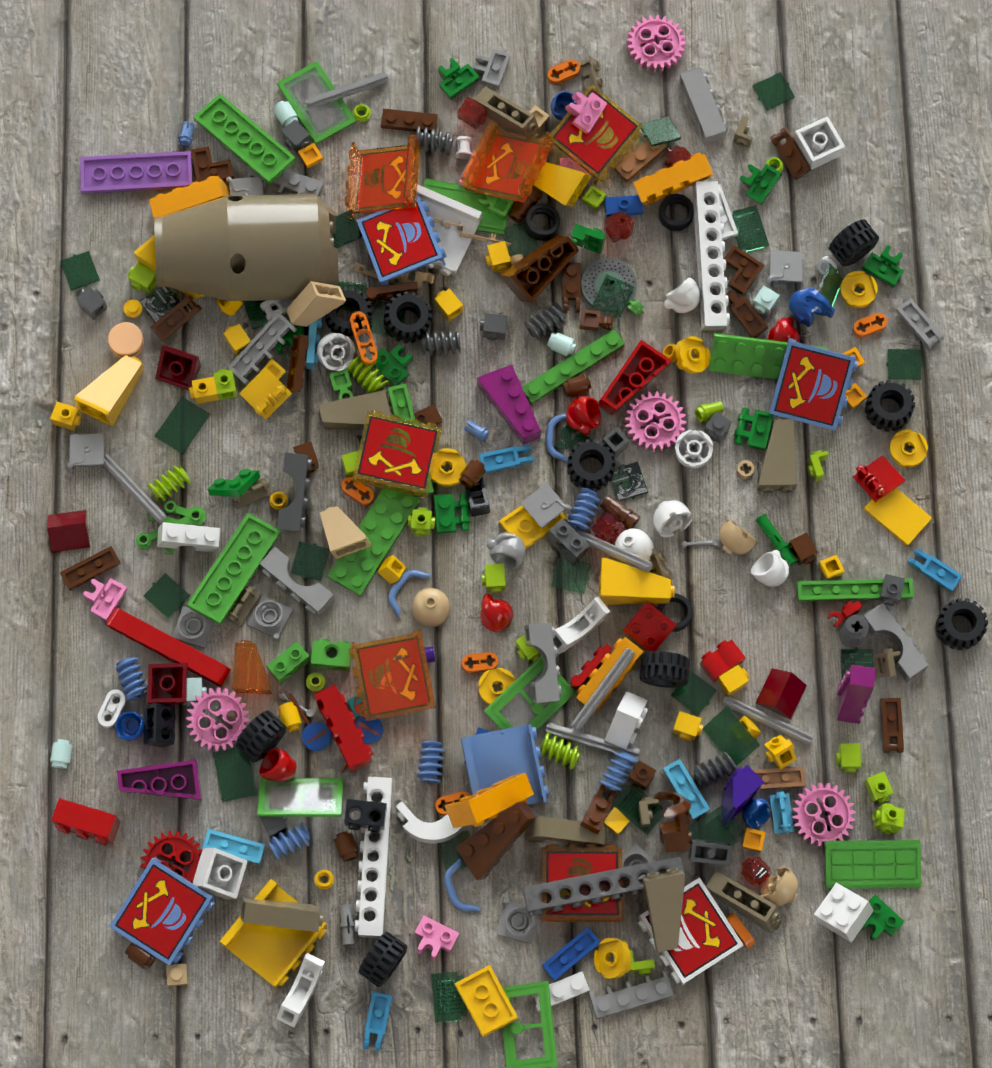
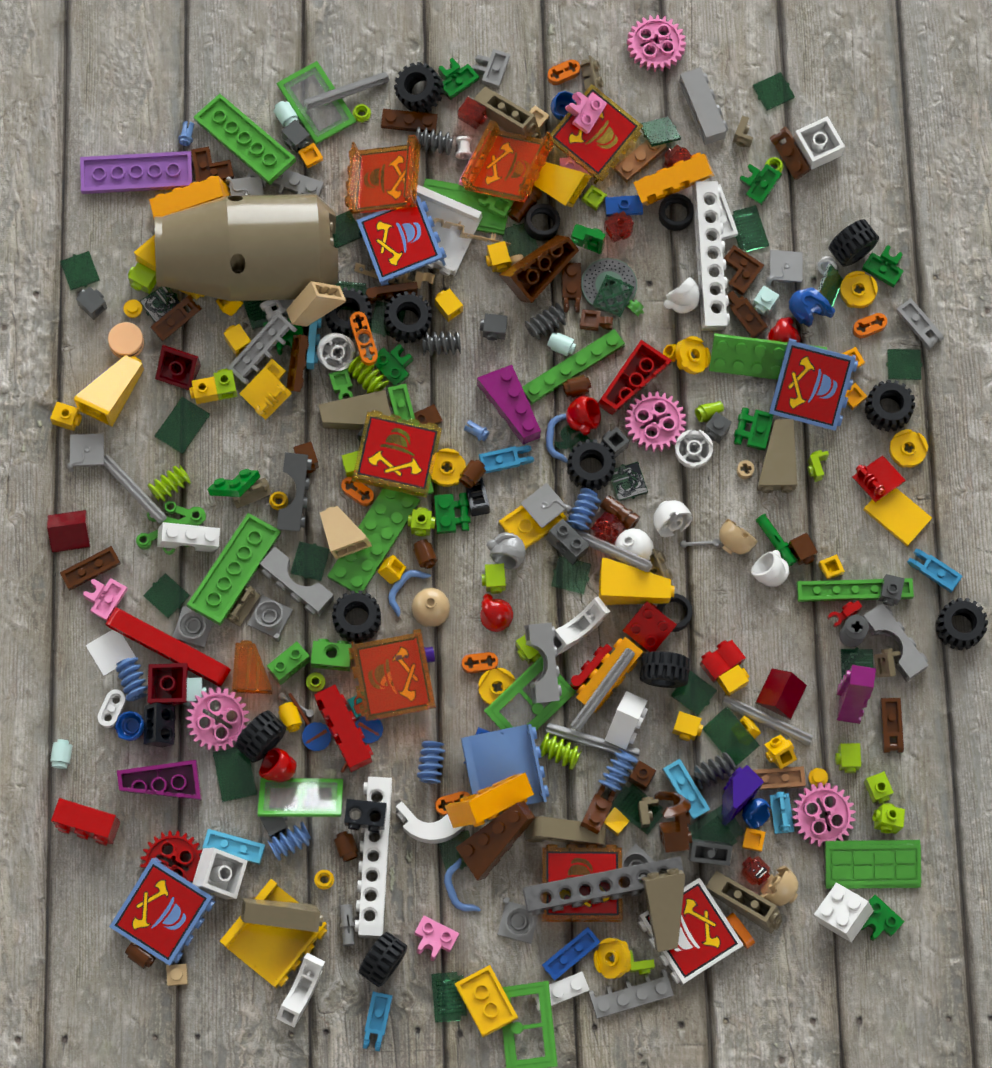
(109, 650): none -> white sticker
(352, 601): none -> black tyre
(410, 77): none -> black tyre
(425, 554): none -> reddish brown brick
(817, 776): none -> yellow plate

